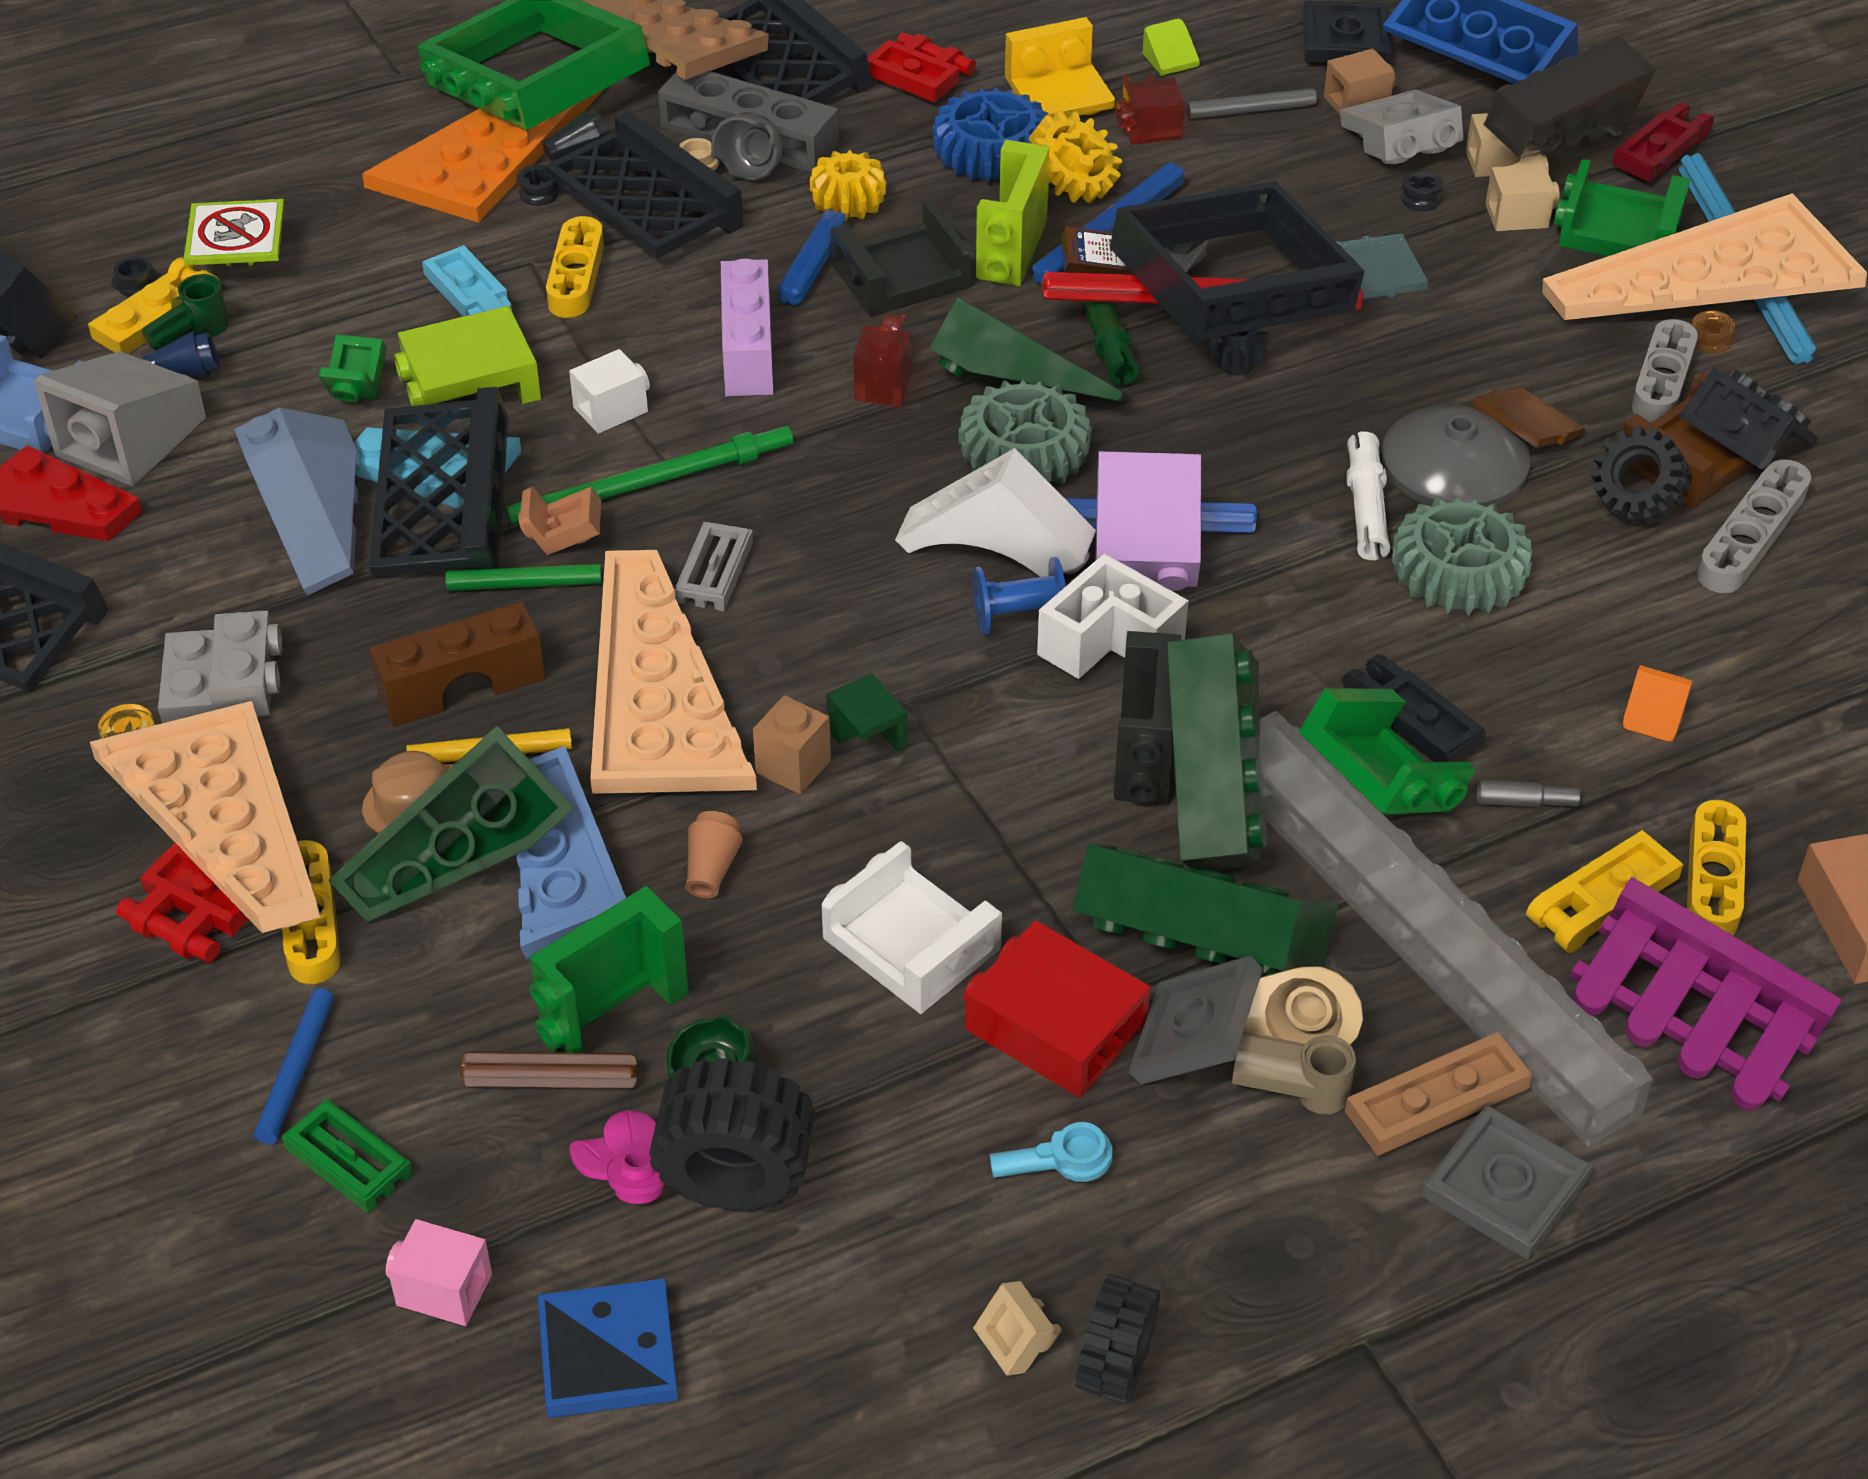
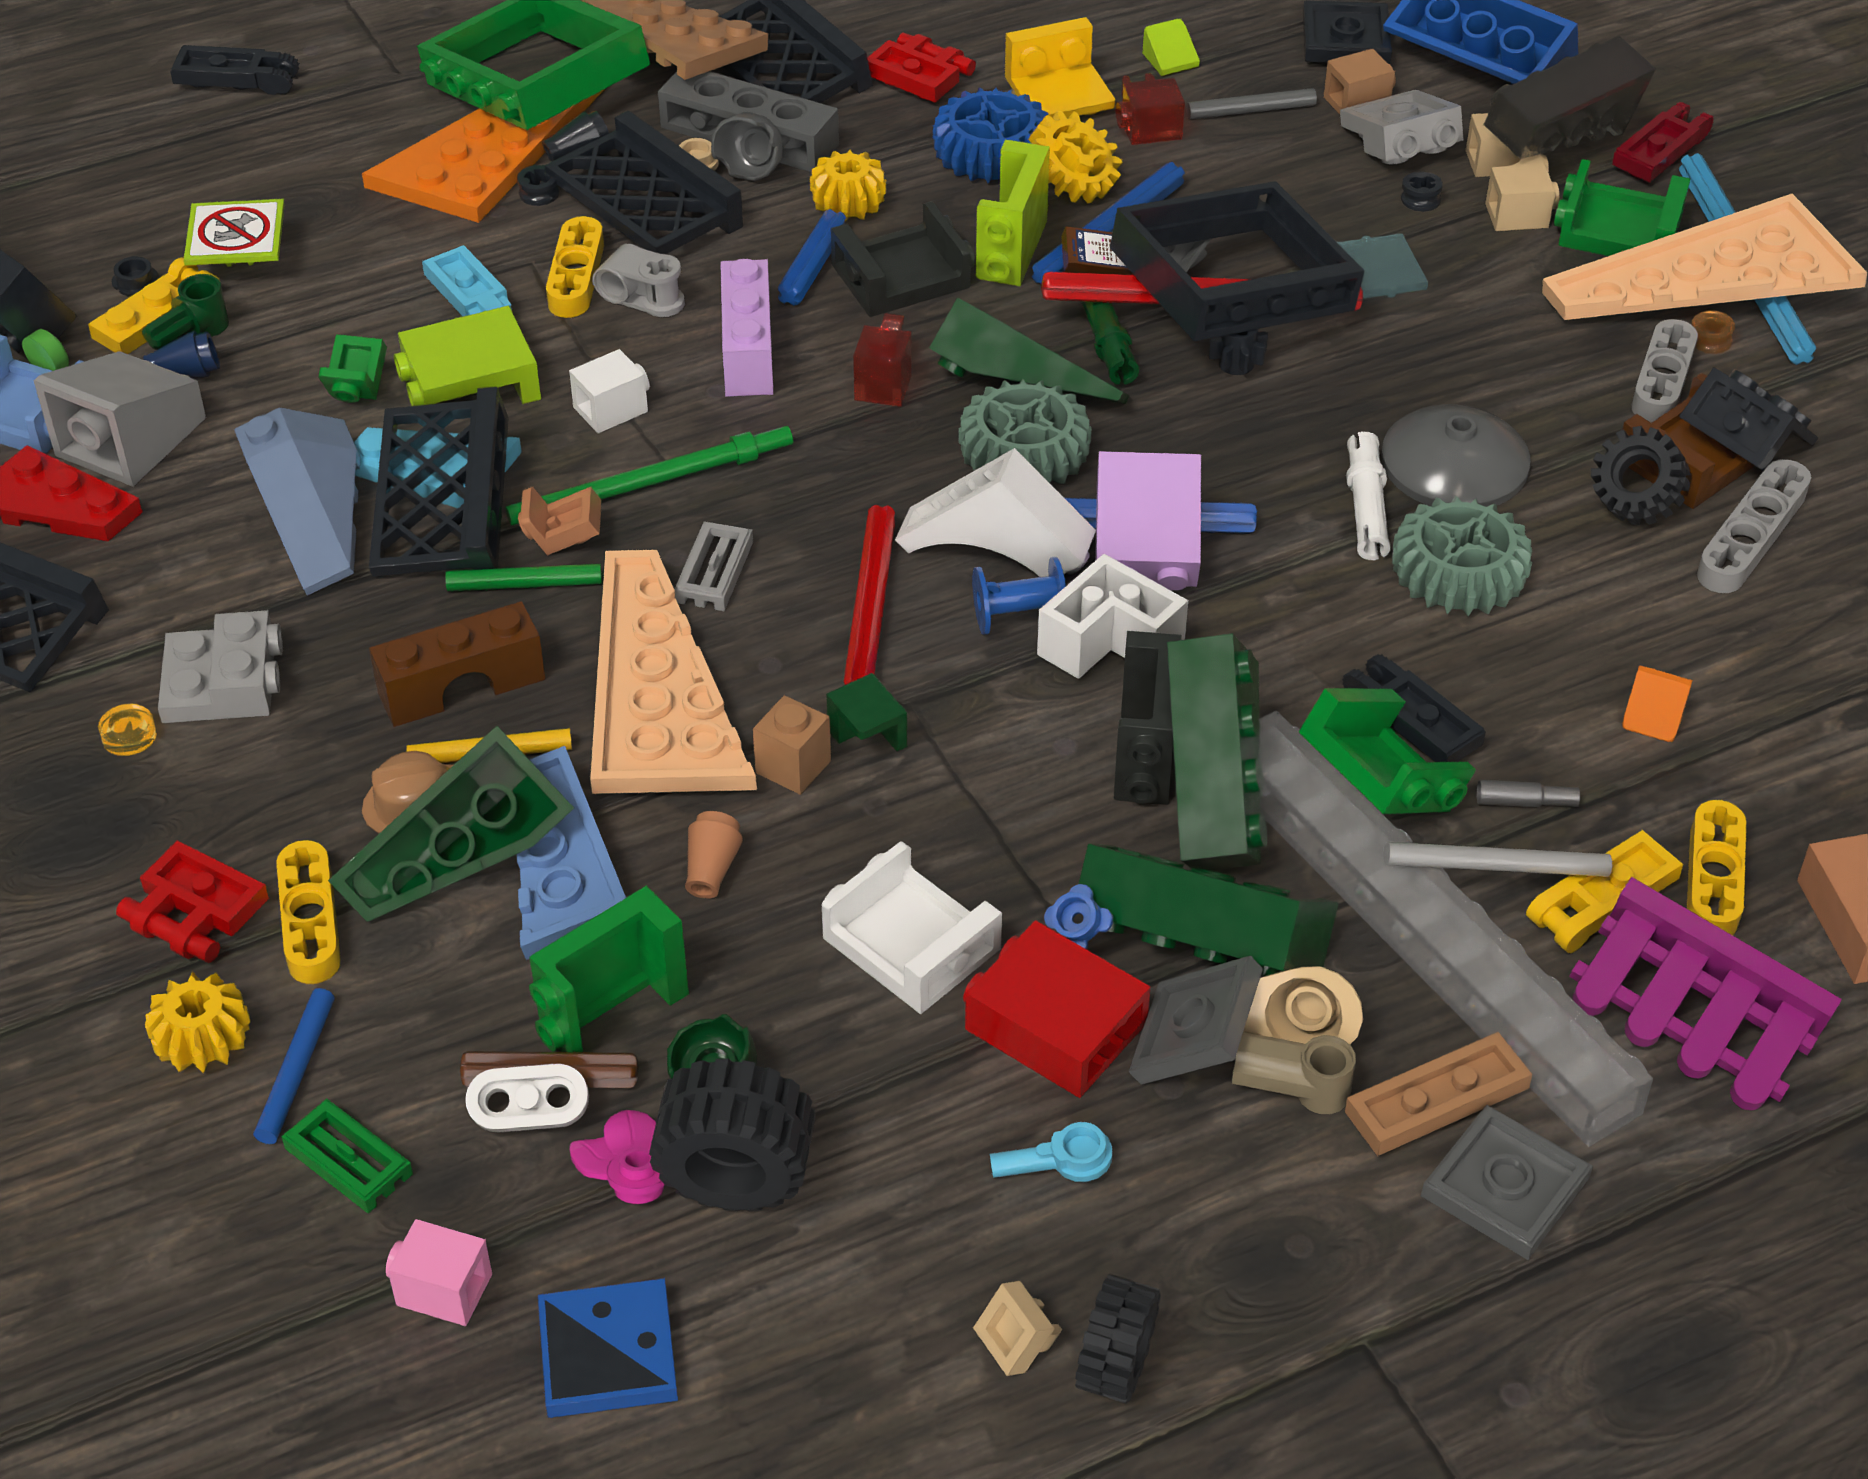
(45, 350): none -> bright green tile
(197, 1022): none -> yellow gear
(221, 804): light nougat wing -> none
(234, 68): none -> black hinge
(528, 1096): none -> white plate
(640, 280): none -> light grey piece
(870, 593): none -> red axle
(1078, 901): none -> blue plate
(1497, 859): none -> light grey bar
(1528, 417): reddish brown piece -> none

